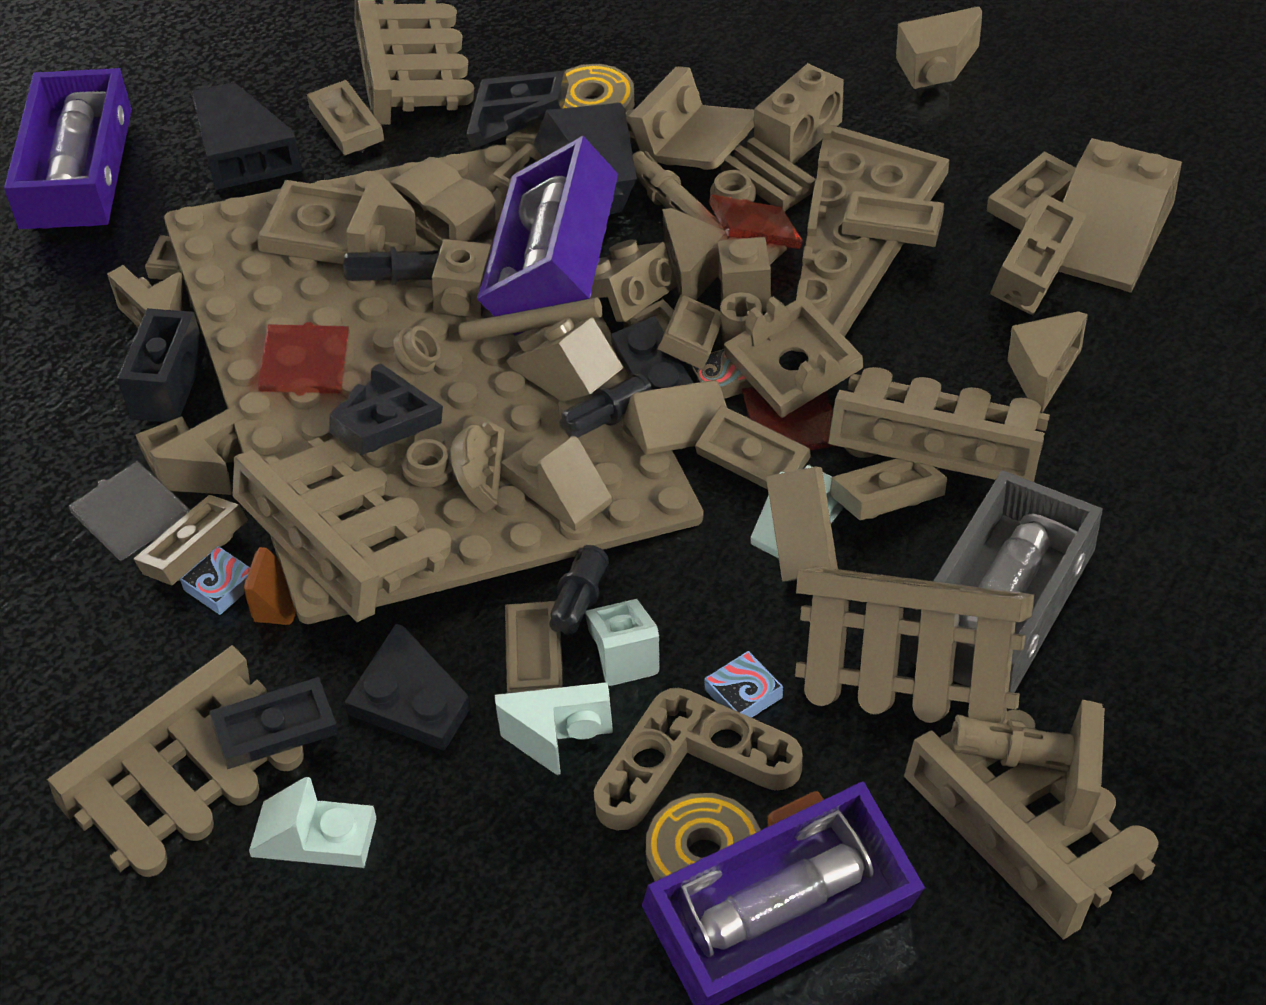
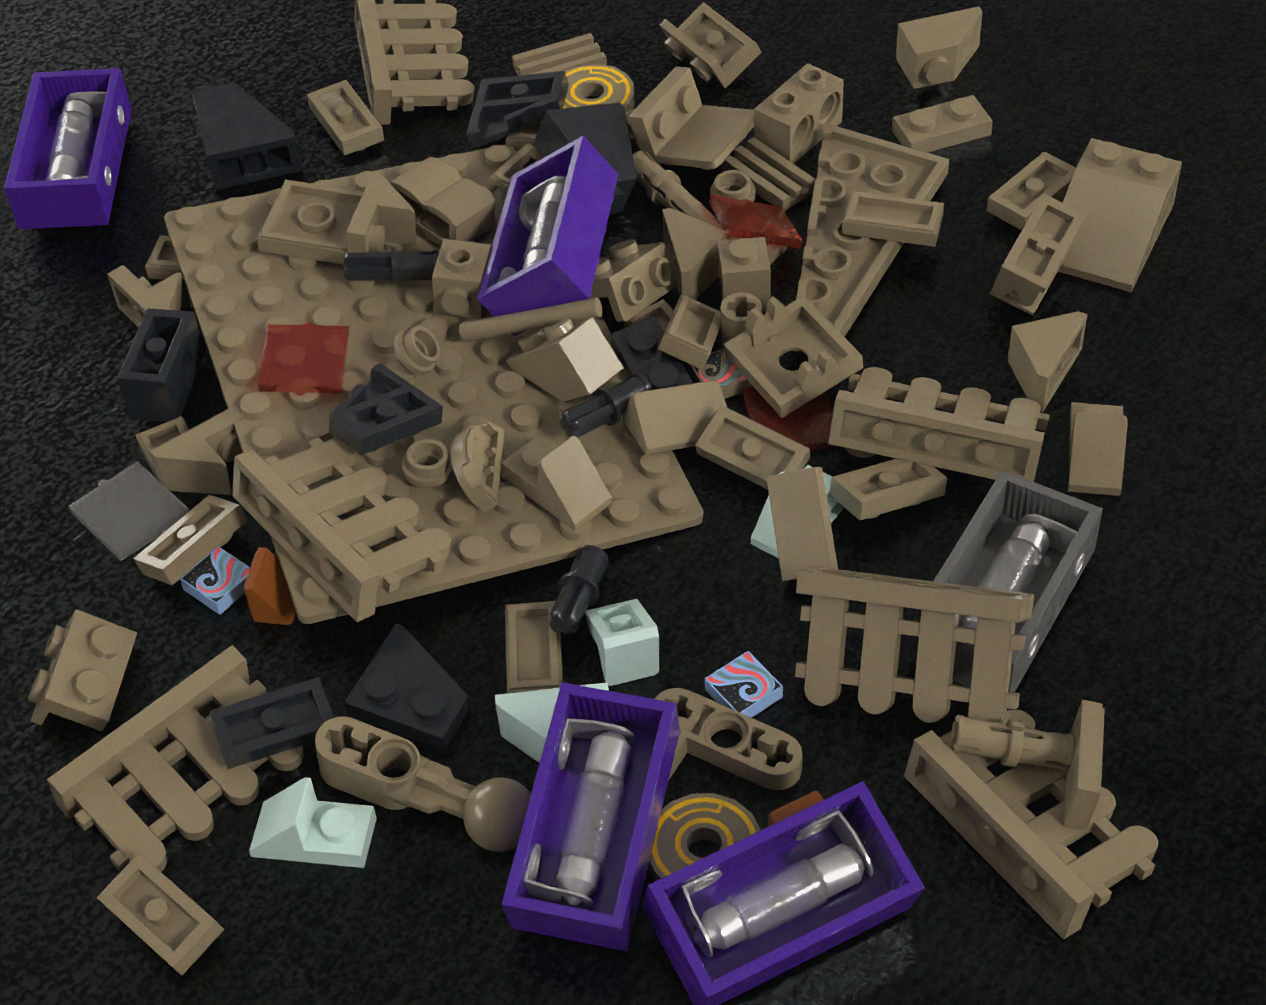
(83, 672): none -> dark tan bracket
(160, 913): none -> dark tan plate
(357, 755): none -> dark tan beam
(559, 56): none -> dark tan tile
(592, 817): none -> dark purple piece
(711, 45): none -> dark tan bracket
(942, 125): none -> dark tan plate
(1096, 448): none -> dark tan slope

